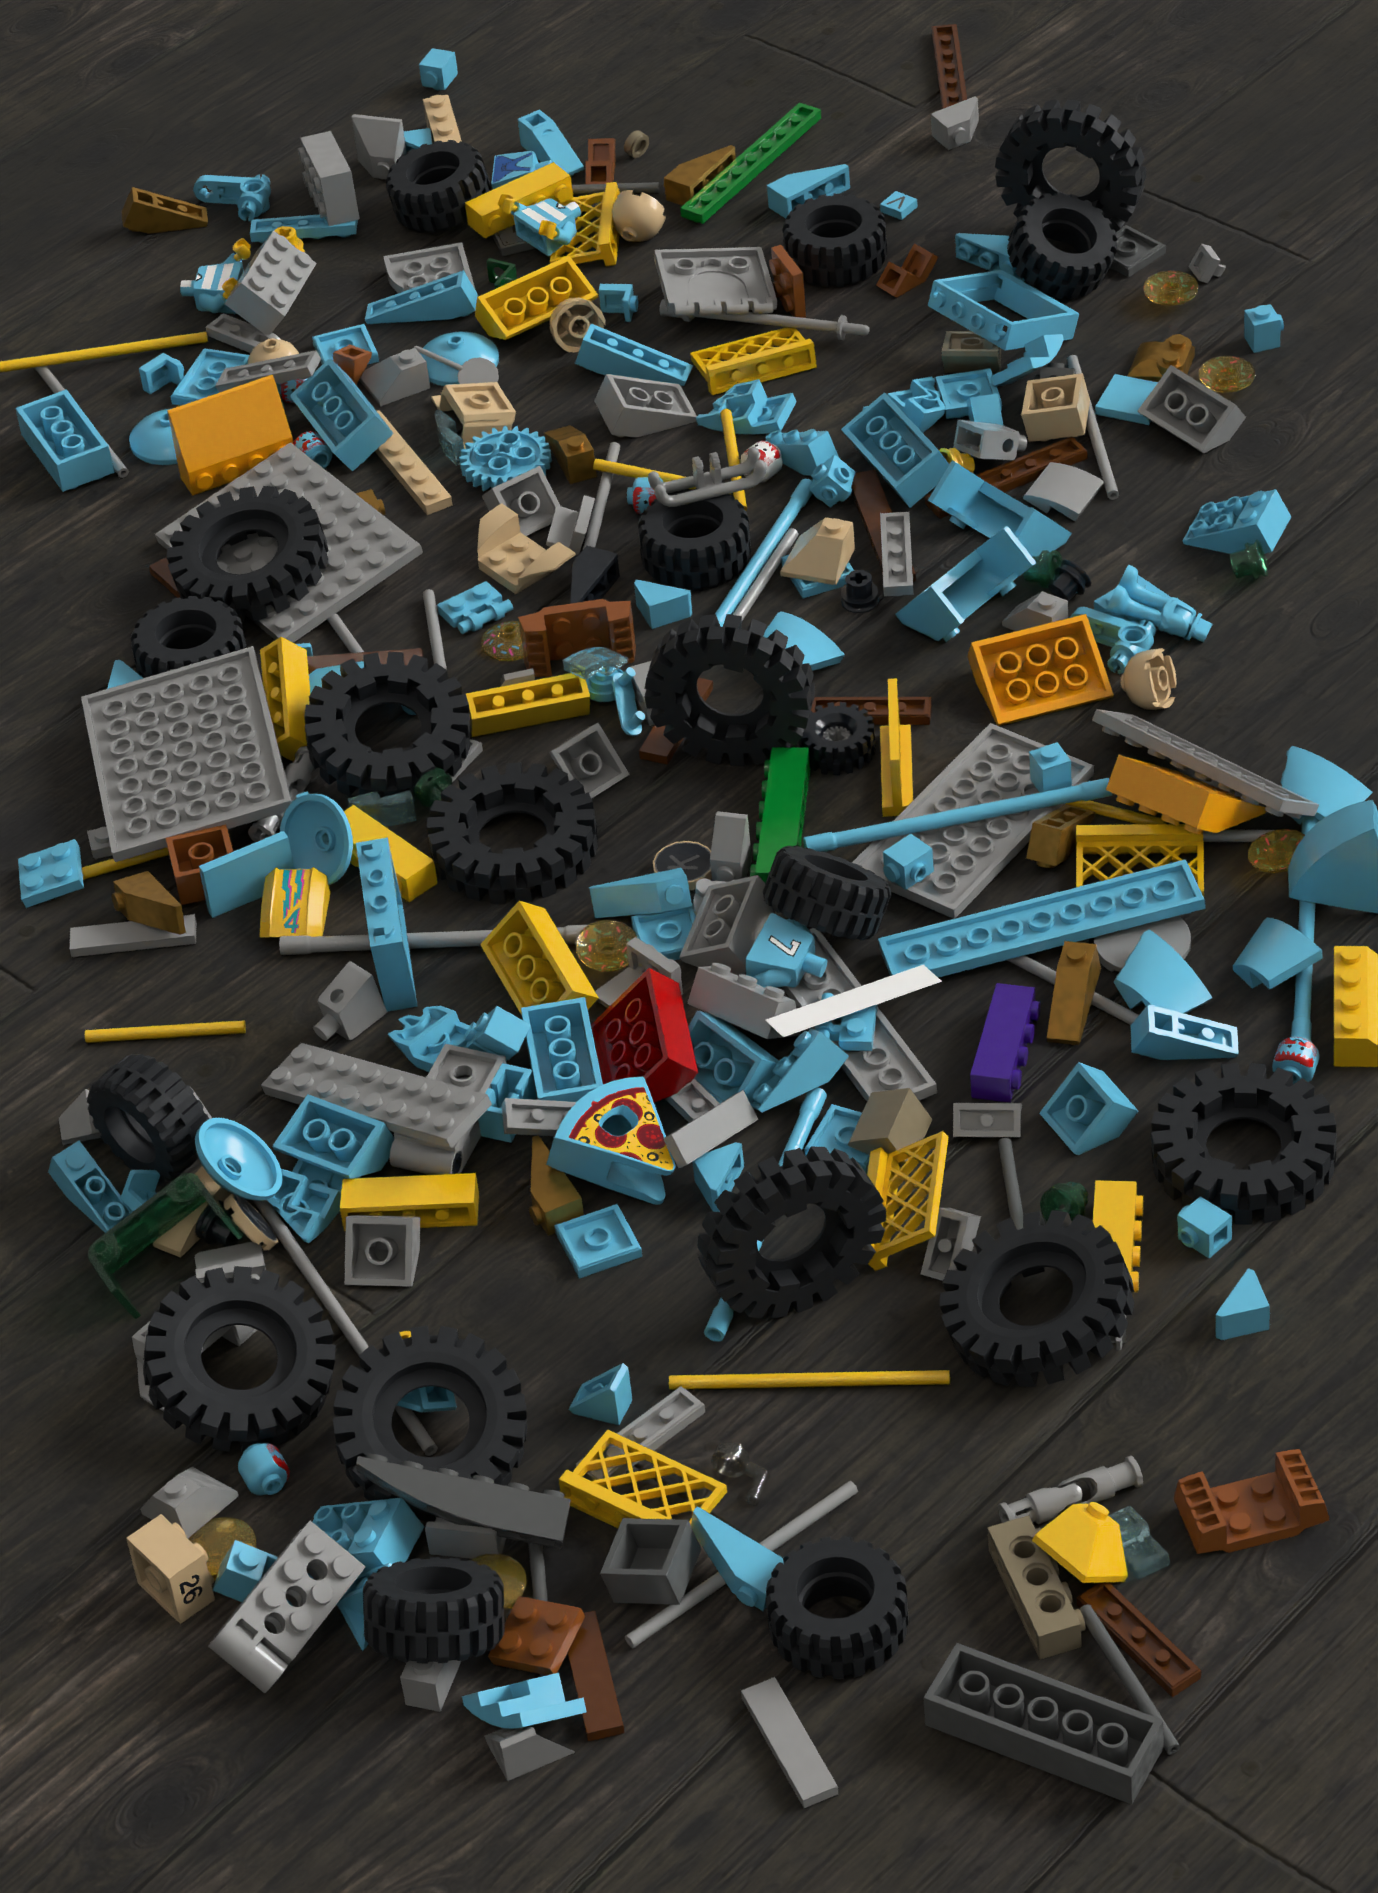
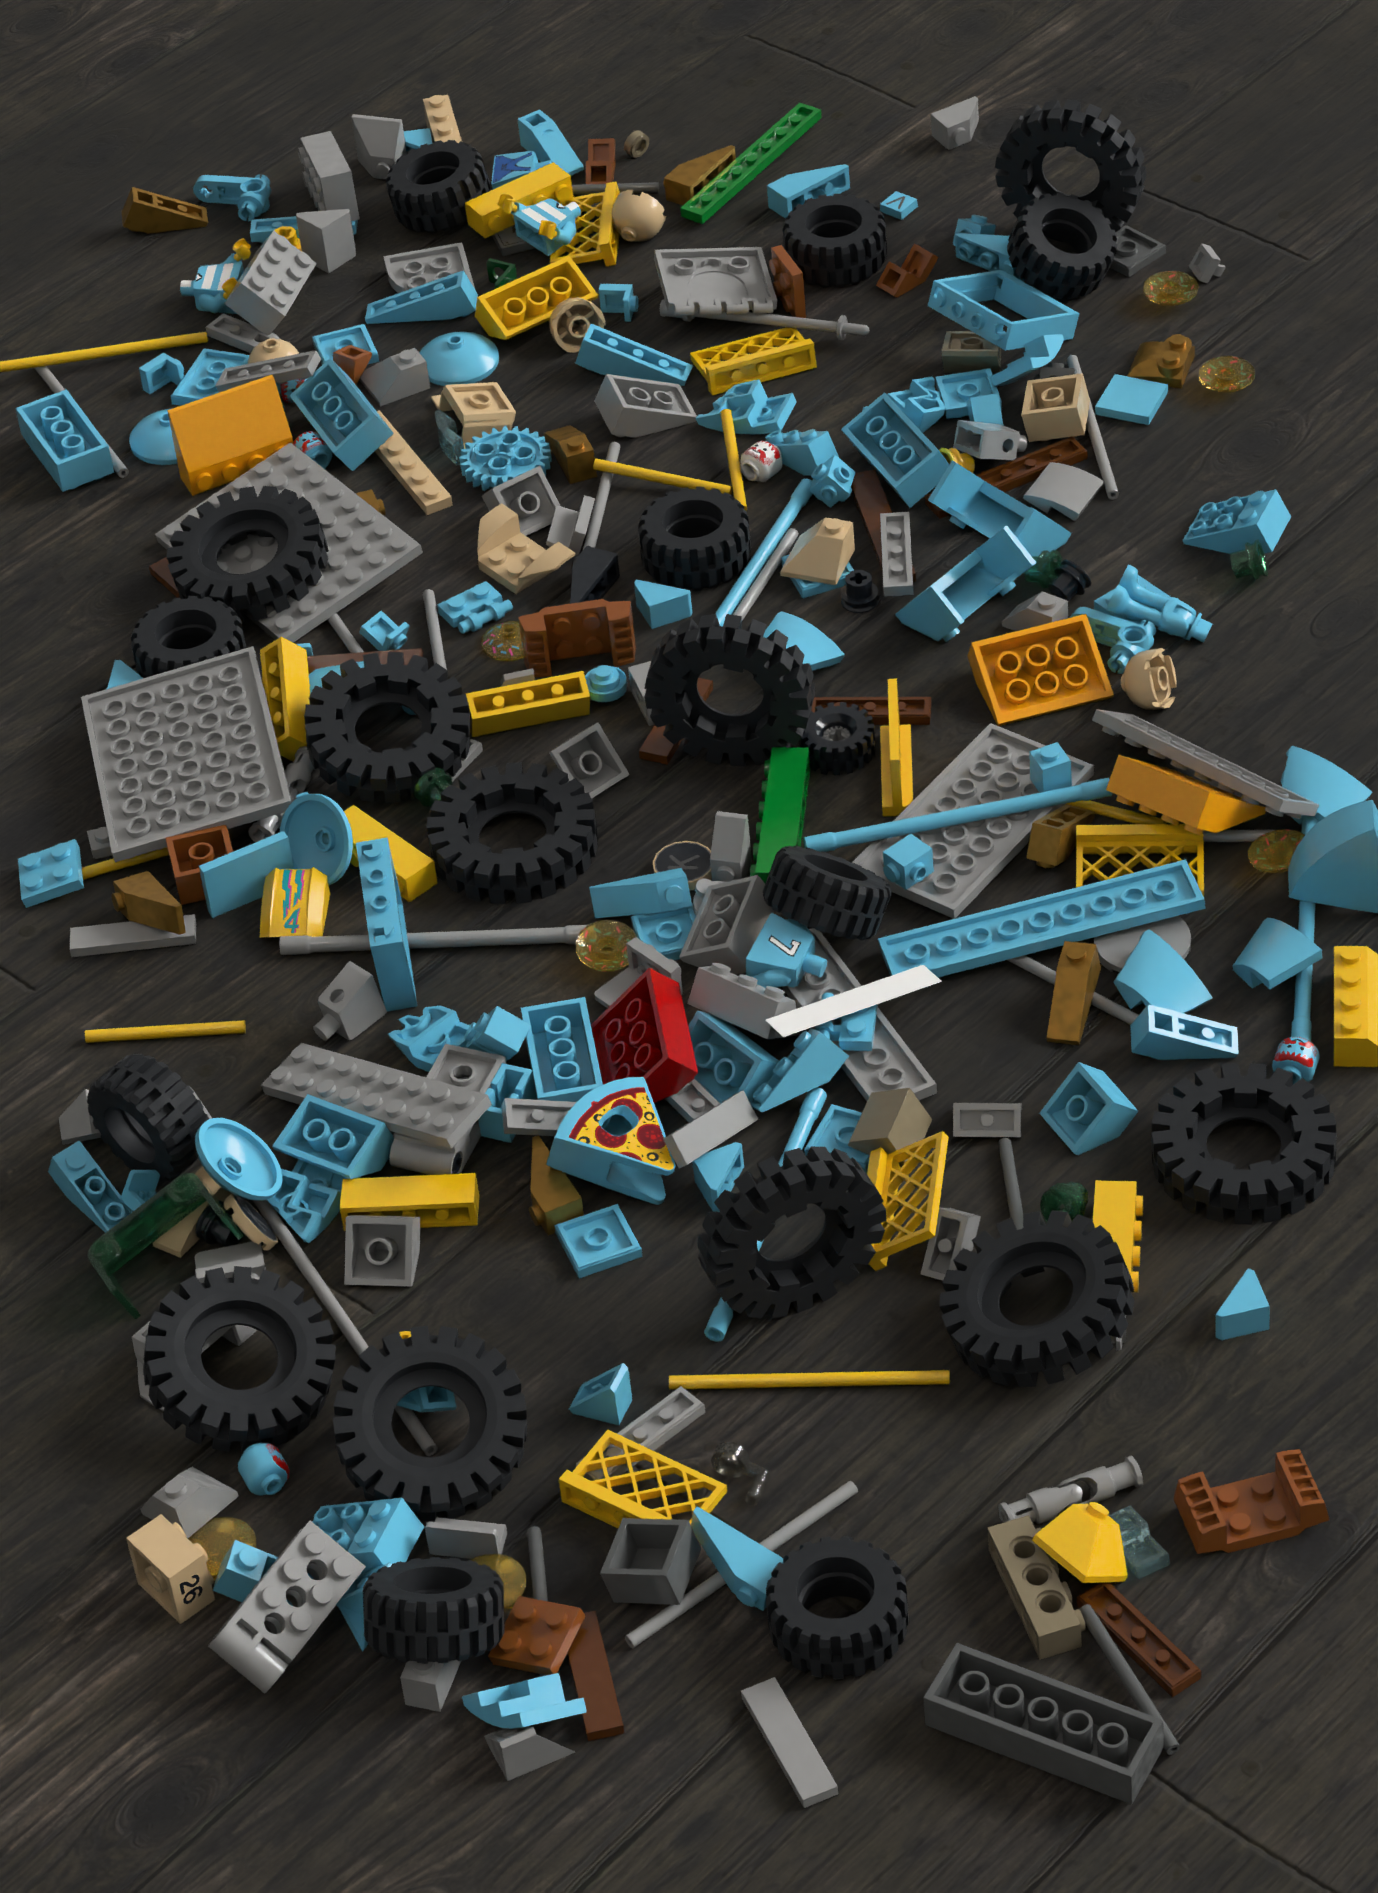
(327, 237): none -> light grey slope
(384, 632): none -> medium azure bracket
(387, 810): clear light blue slope -> none
(438, 69): medium azure brick -> none
(472, 371): light grey piece -> none
(474, 1502): dark grey slope -> none
(535, 959): yellow slope -> none
(594, 660): clear light blue slope -> none
(625, 700): medium azure piece -> none
(640, 494): medium azure head -> none
(709, 483): light grey piece -> none
(948, 64): reddish brown tile -> none
(974, 225): none -> medium azure bracket
(1004, 1043): dark purple brick -> none
(1191, 411): light grey slope -> none
(1204, 1227): medium azure brick -> none
(1262, 328): medium azure brick -> none

